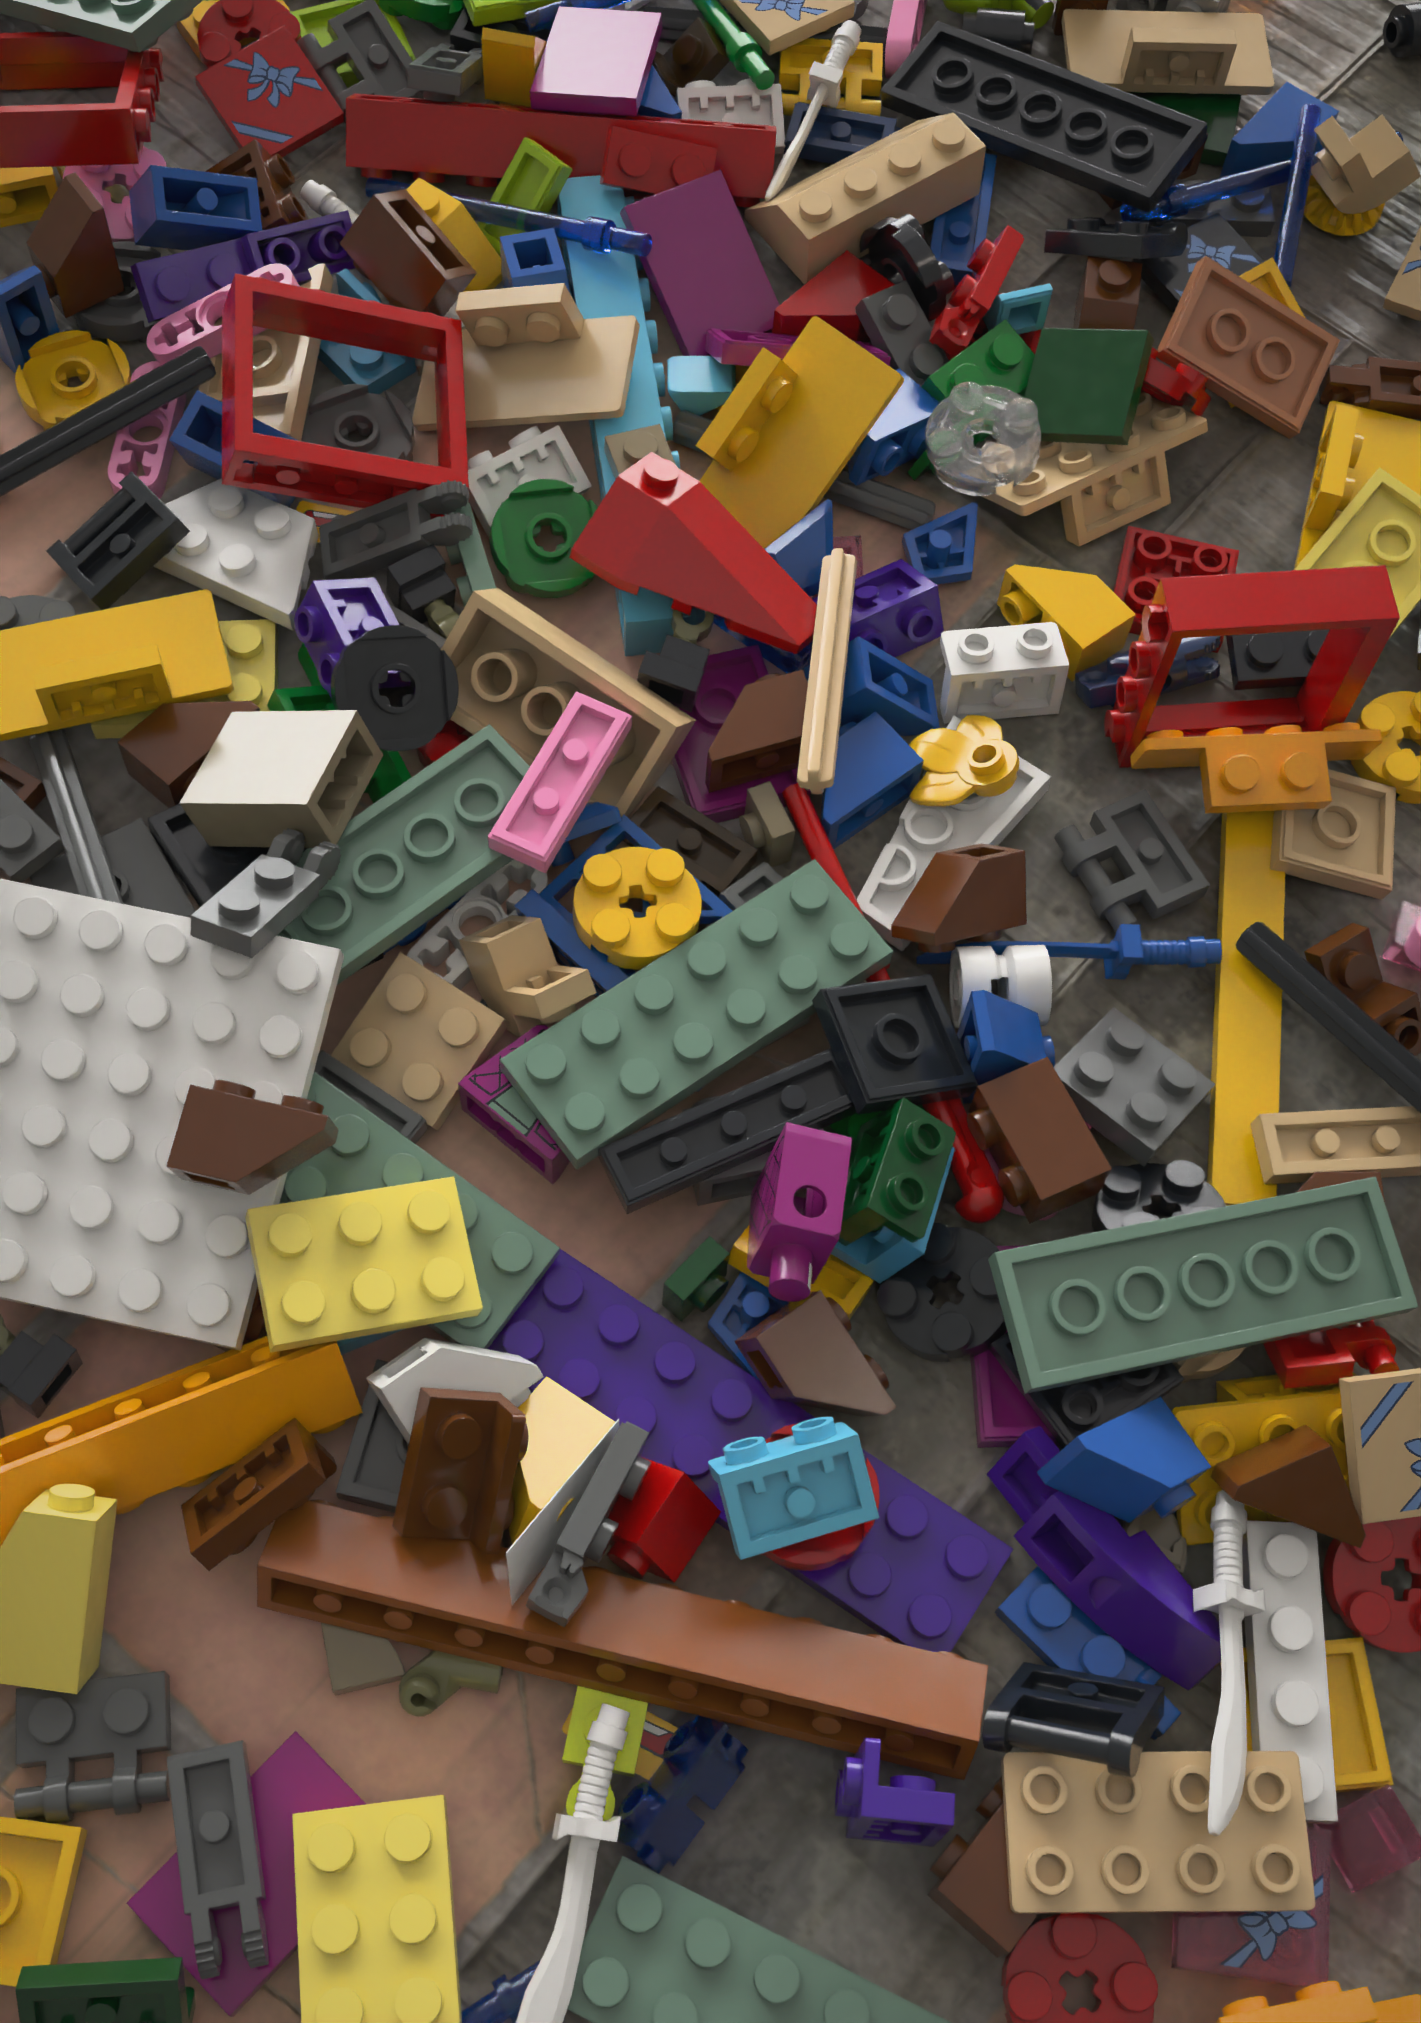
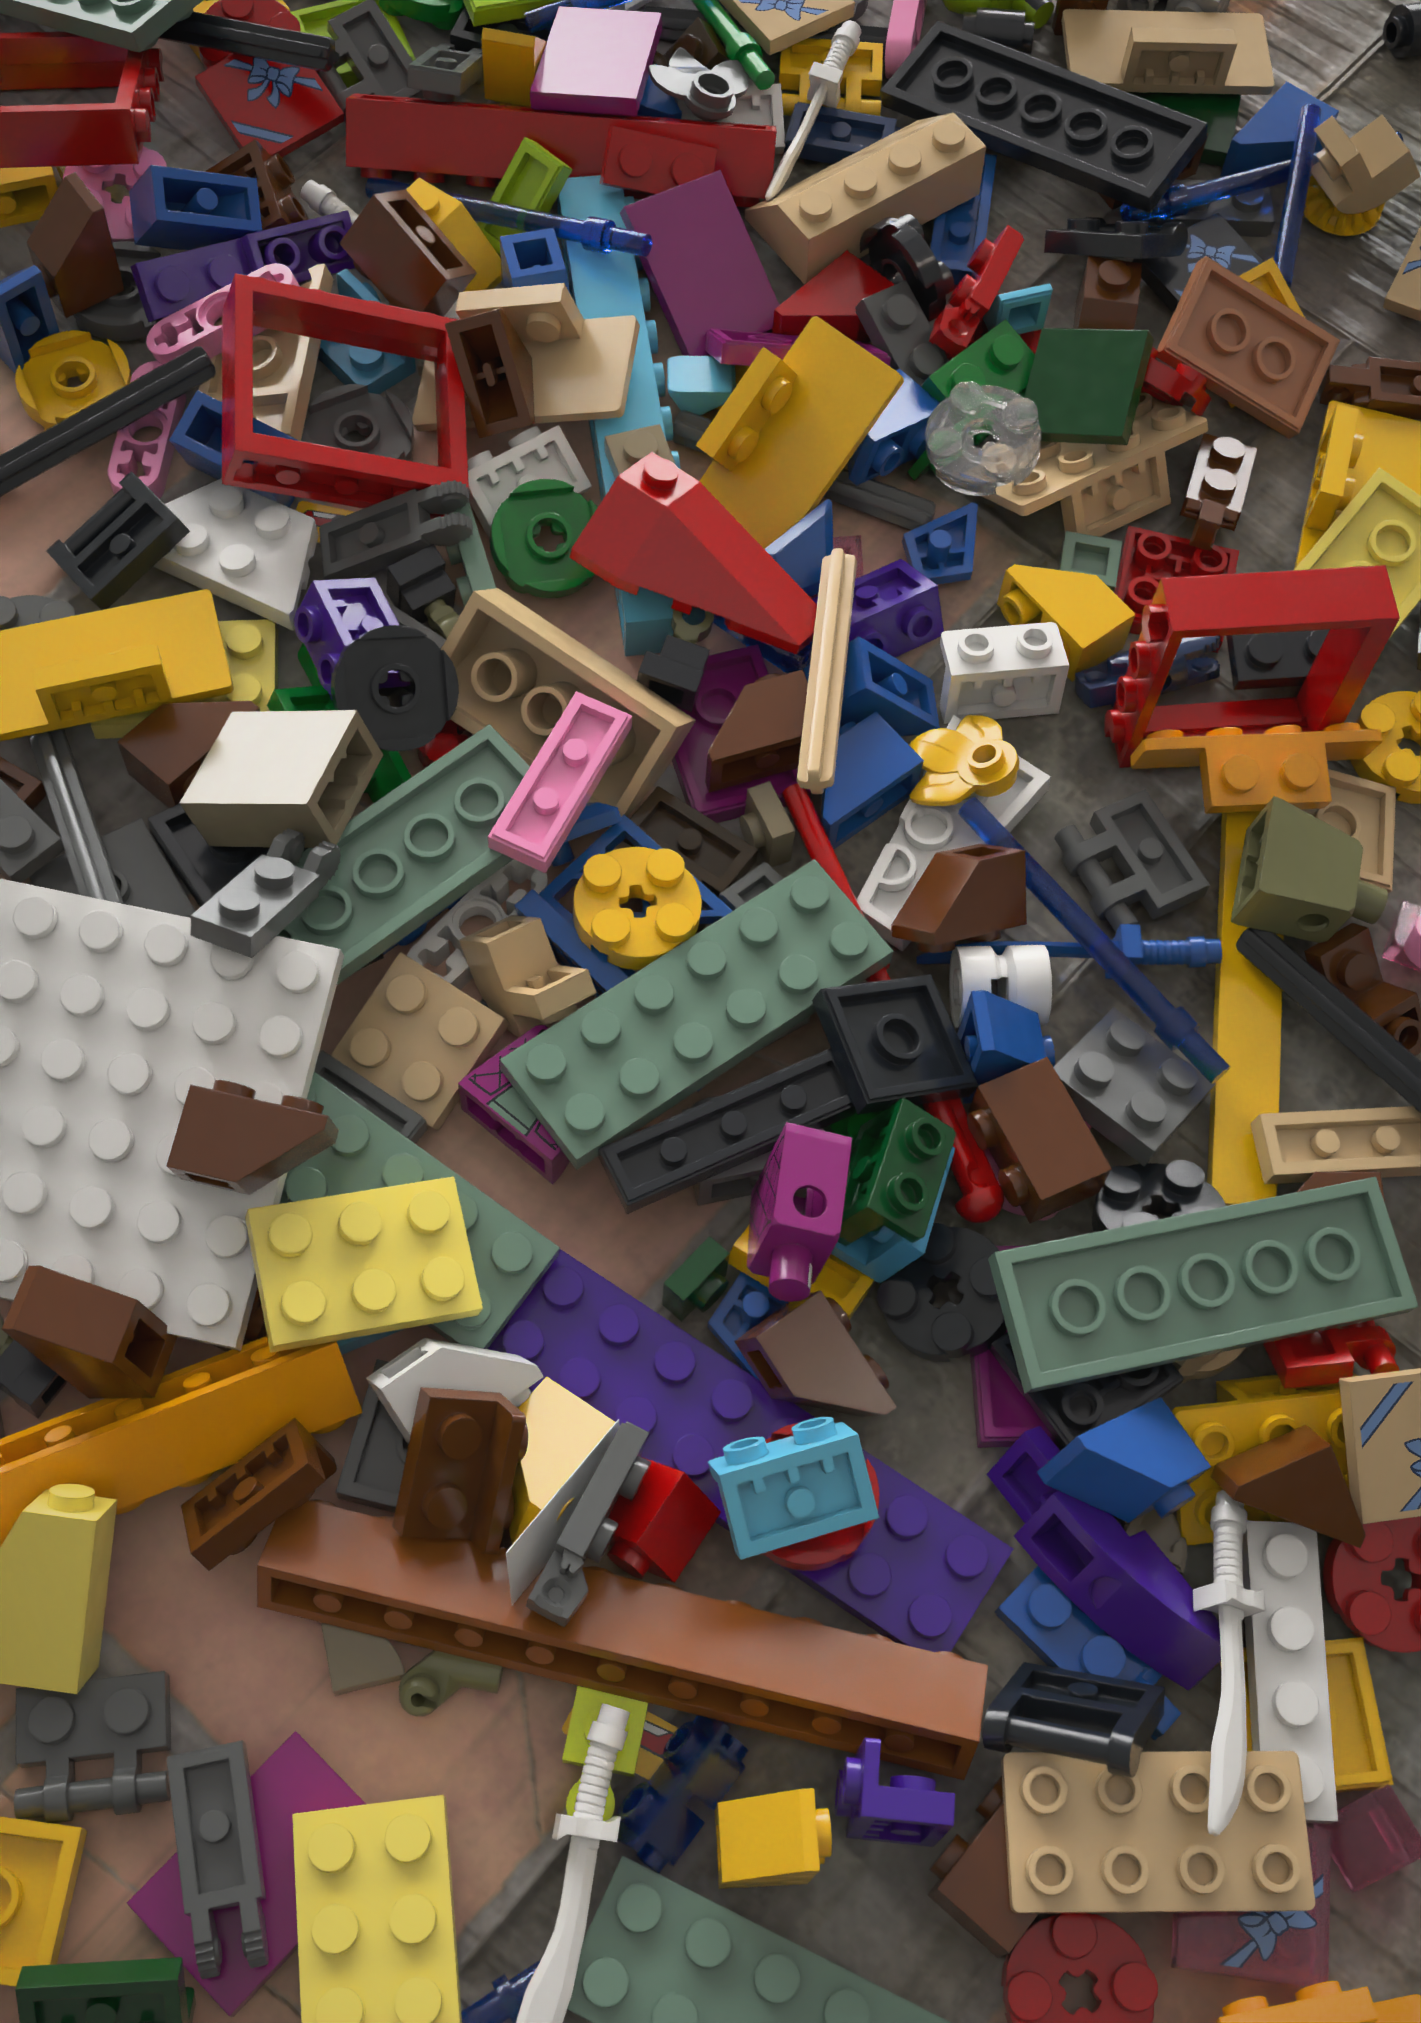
(90, 1335): none -> reddish brown slope
(255, 41): none -> black axle
(493, 372): none -> reddish brown slope
(705, 92): none -> plate
(771, 1839): none -> yellow slope
(1091, 556): none -> sand green plate
(1173, 1024): none -> clear blue bar
(1217, 487): none -> reddish brown hinge
(1301, 876): none -> olive torso

